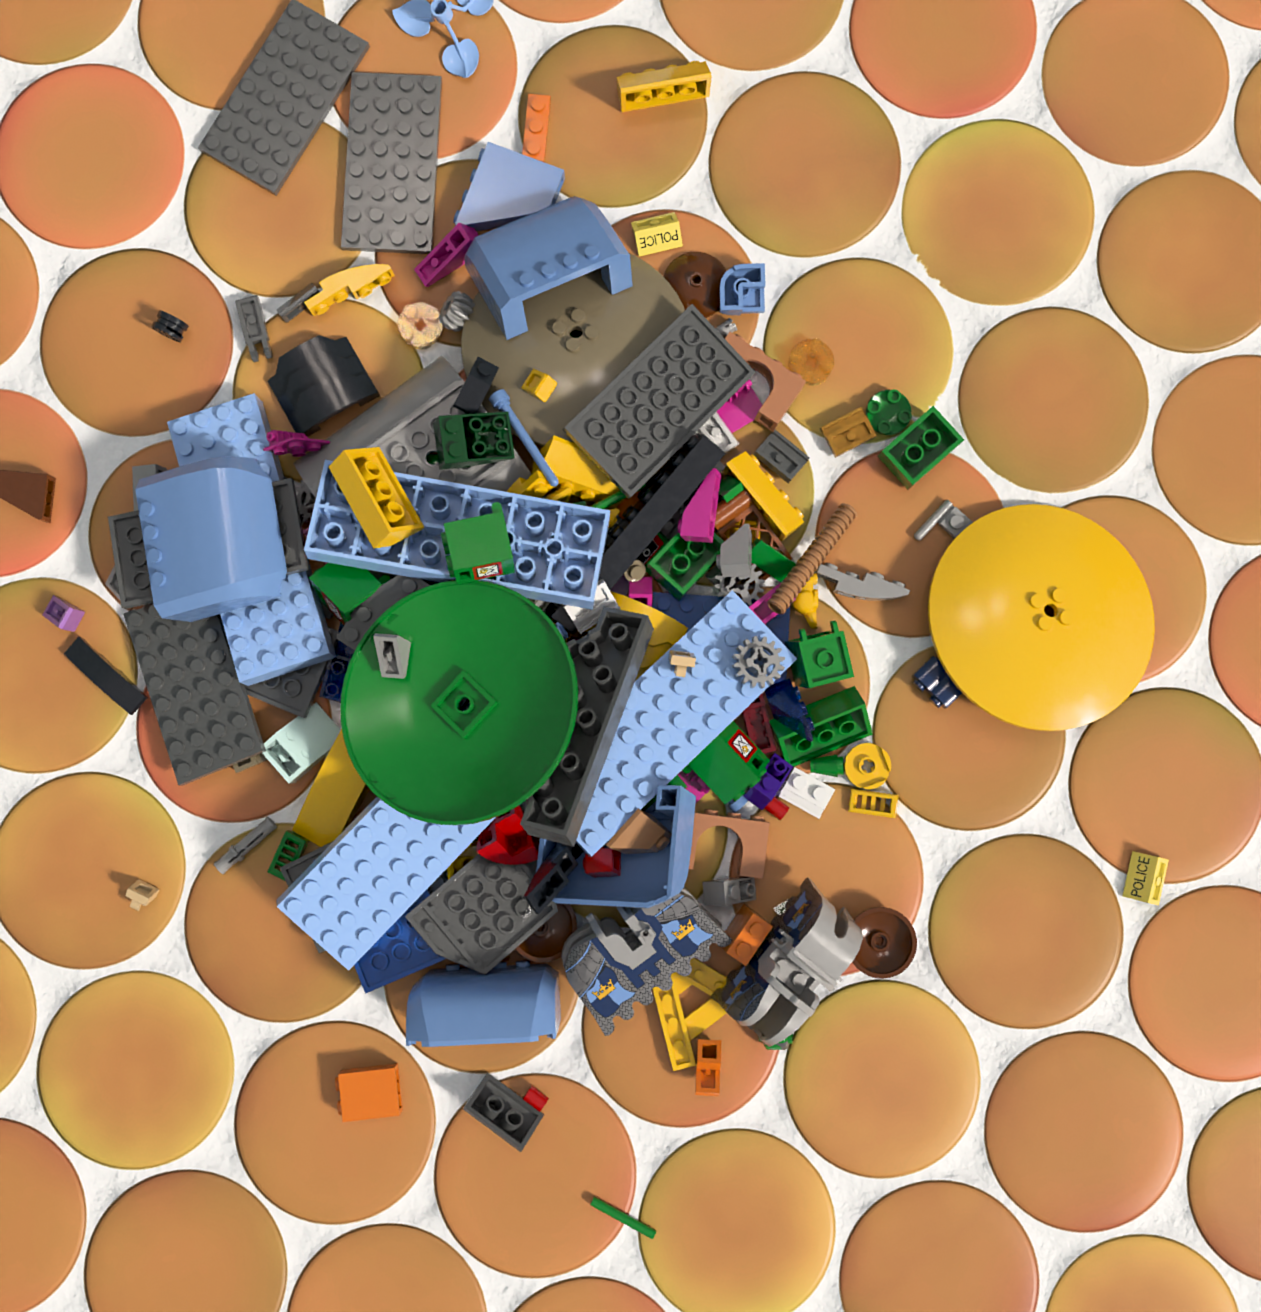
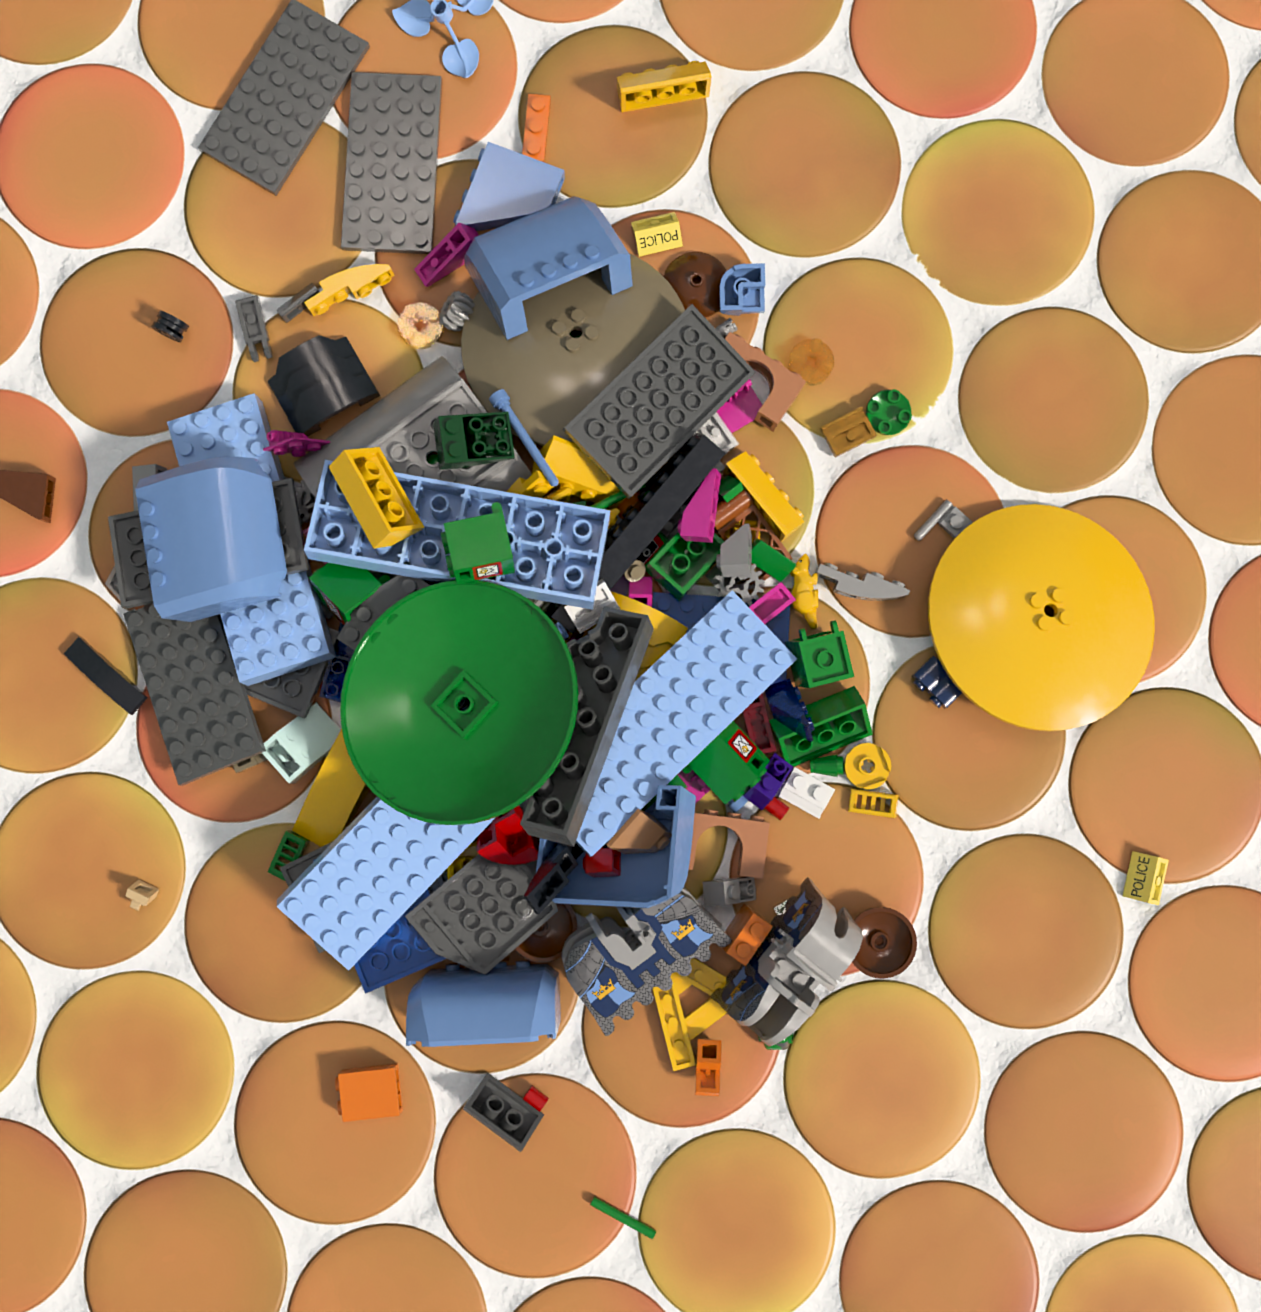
(63, 614): medium lavender slope -> none
(237, 852): light grey pin -> none
(392, 655): light grey slope -> none
(476, 386): black slope -> none
(539, 385): yellow slope -> none
(681, 661): tan tile -> none
(759, 672): light grey gear -> none
(781, 456): dark grey plate -> none
(812, 558): medium nougat piece -> none
(920, 447): green brick -> none

